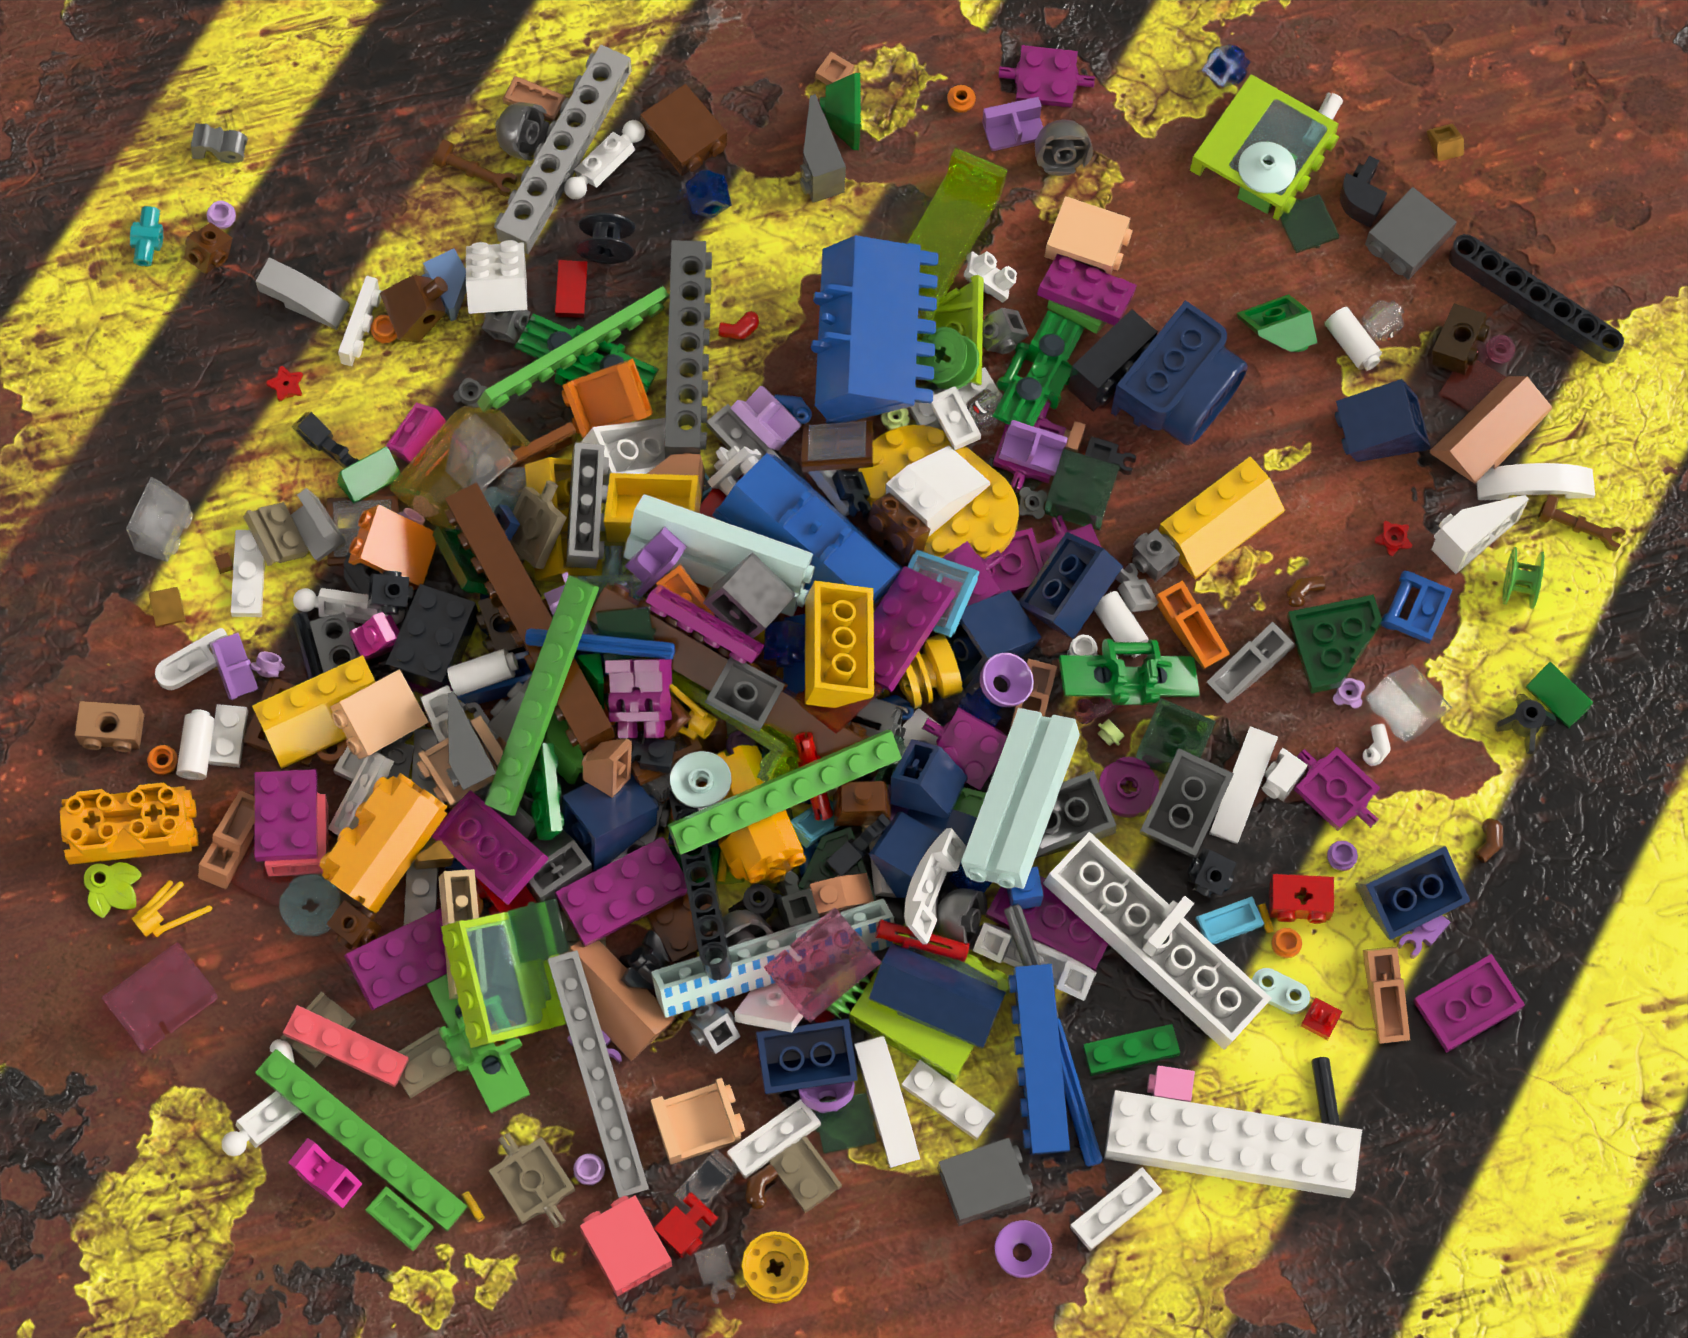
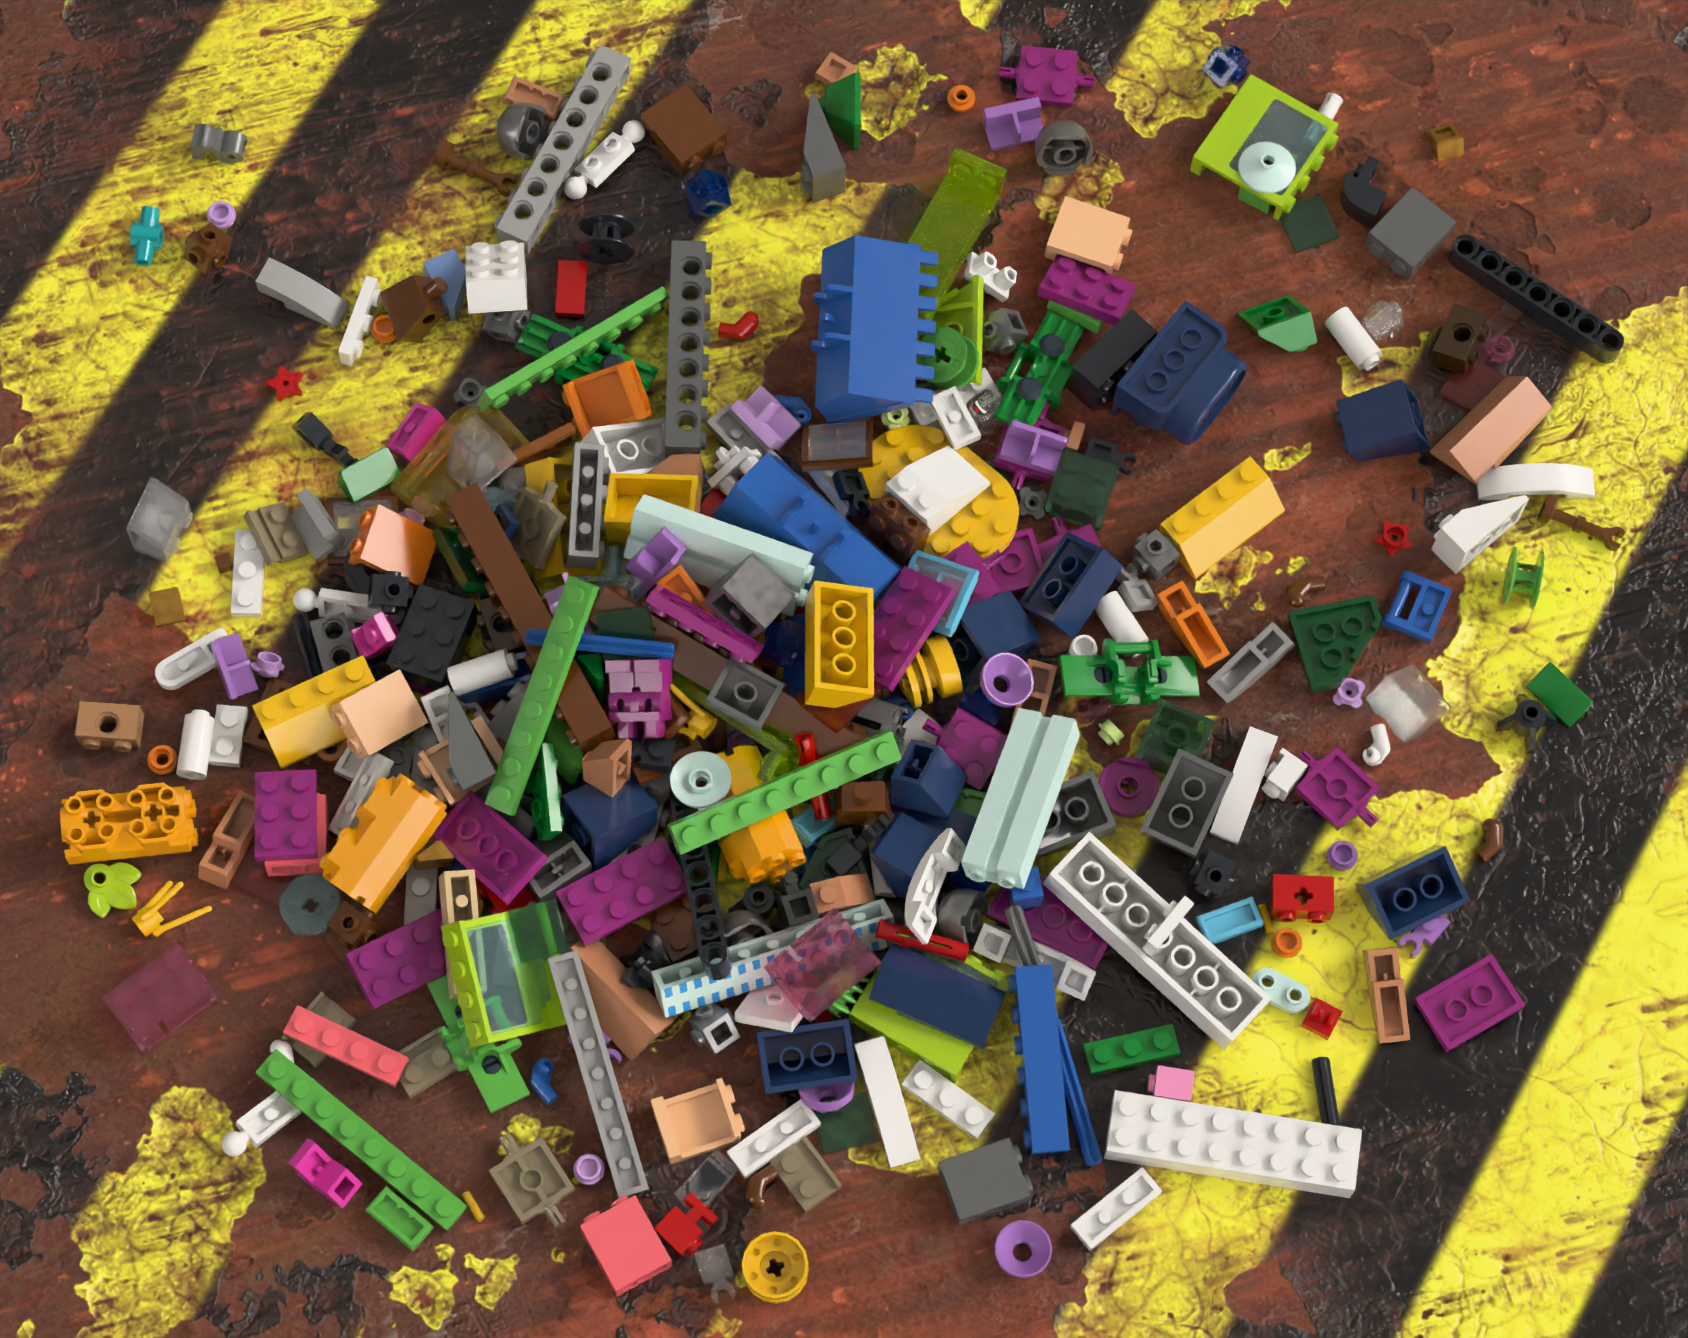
(540, 1080): none -> blue arm

